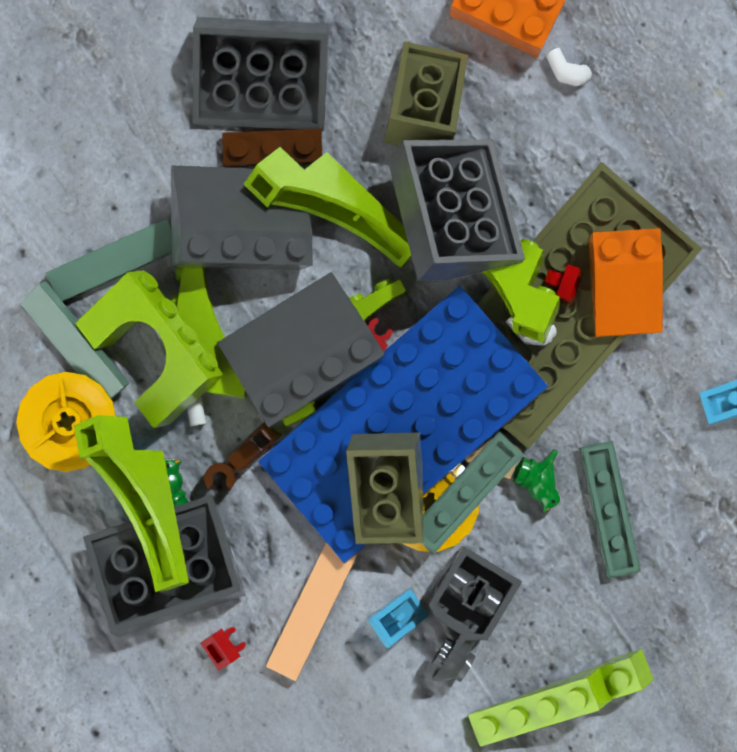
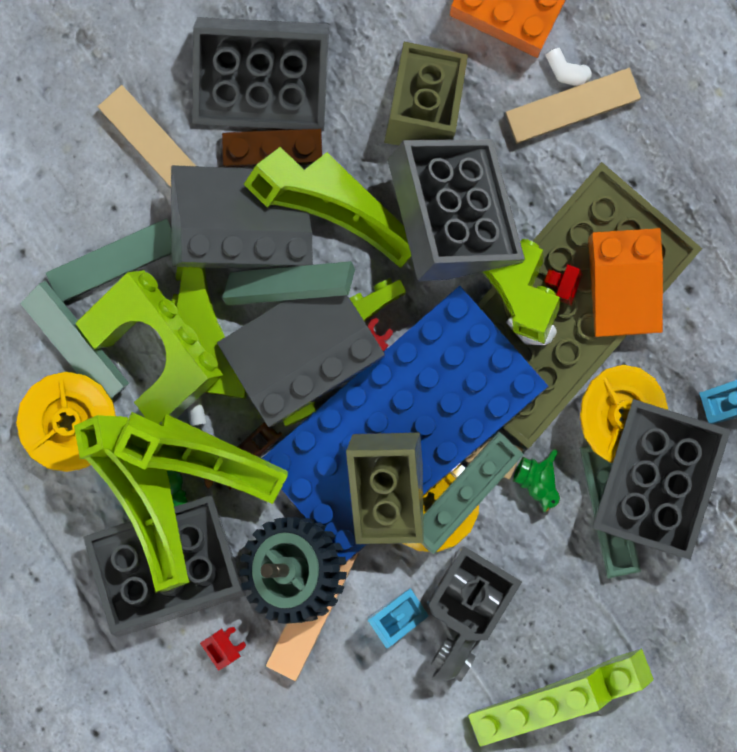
(143, 133): none -> tan tile
(194, 452): none -> lime arch
(289, 283): none -> sand green tile
(293, 570): none -> wheel
(572, 105): none -> tan tile
(605, 396): none -> yellow piece
(661, 479): none -> dark grey slope

